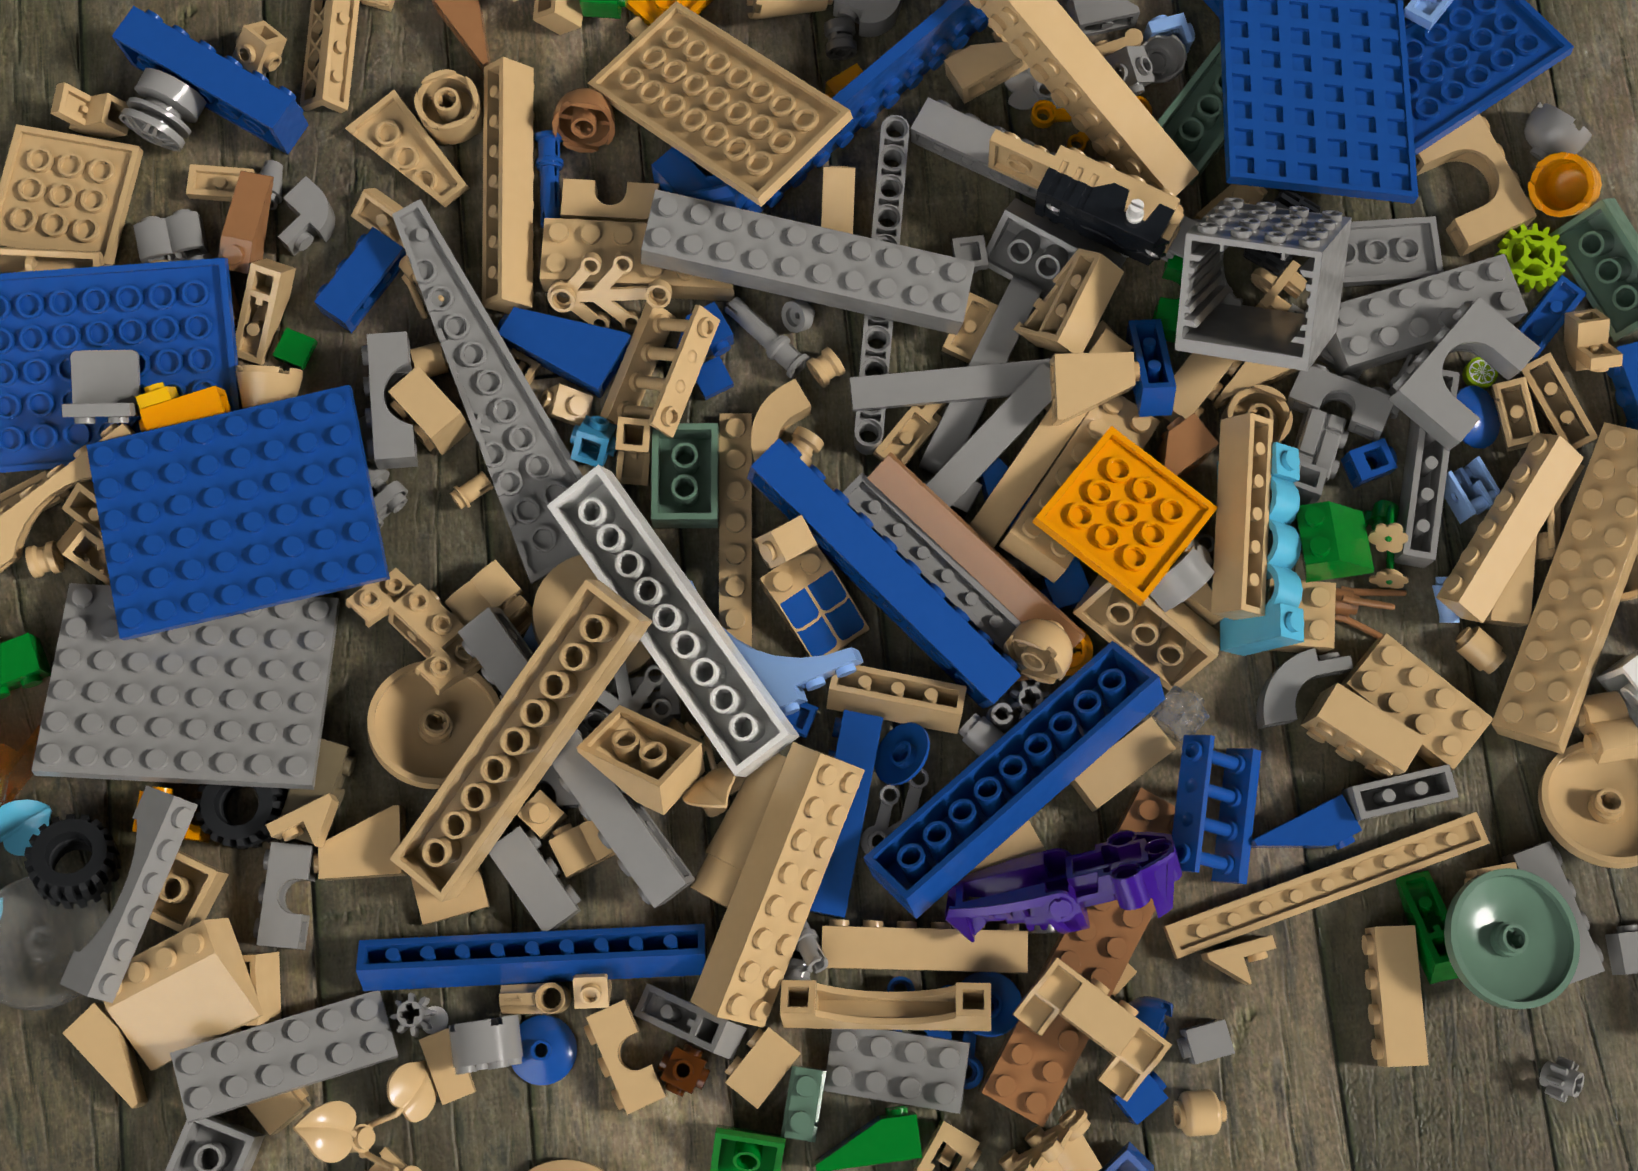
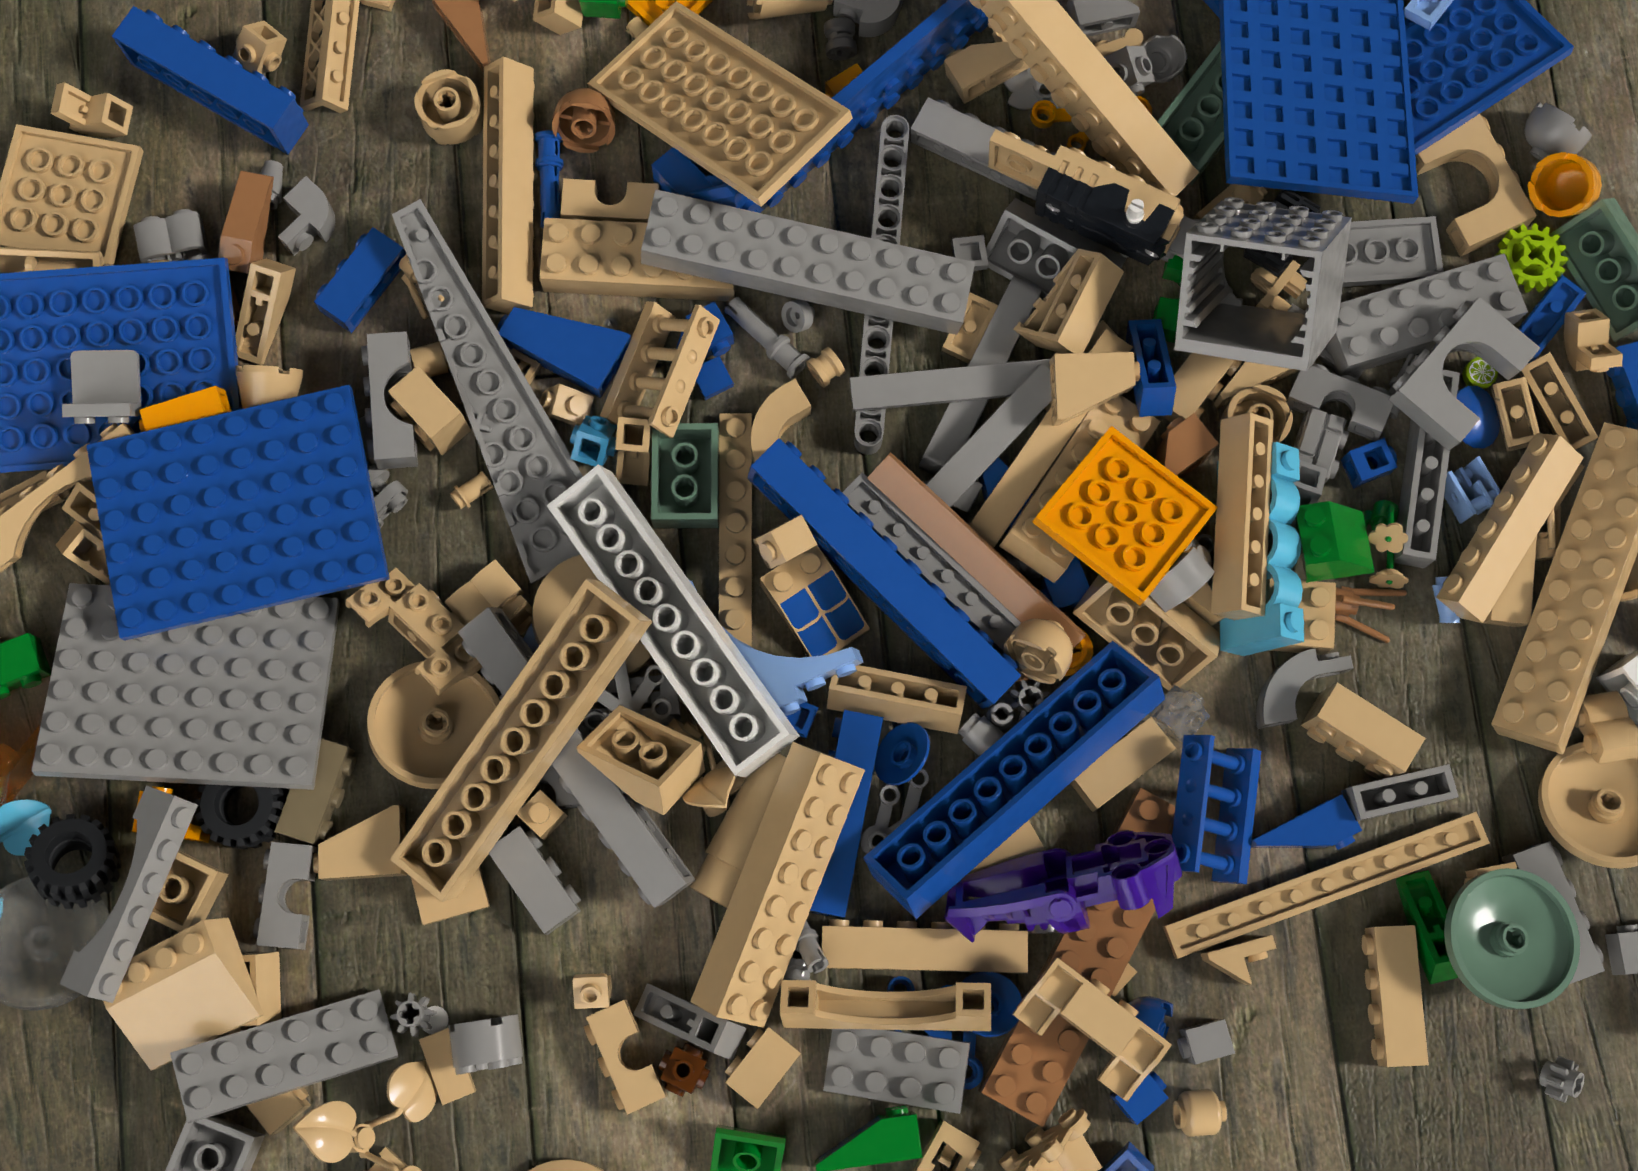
(44, 559): tan wheel -> none
(109, 1052): tan slope -> none
(156, 394): yellow plate -> none
(162, 109): light grey wheel -> none
(213, 182): tan plate -> none
(295, 349): green tile -> none
(315, 816): tan slope -> none
(376, 211): tan slope -> none
(402, 141): tan wing -> none
(531, 957): blue brick -> none
(531, 999): tan piece -> none
(560, 1045): blue dish -> none
(579, 848): tan brick -> none
(604, 294): tan plant -> none
(803, 1103): sand green brick -> none
(806, 443): tan wheel -> none
(838, 198): tan slope -> none
(910, 433): tan hinge -> none
(1171, 25): light blue bracket -> none
(1419, 699): tan brick -> none
(1480, 649): tan brick -> none

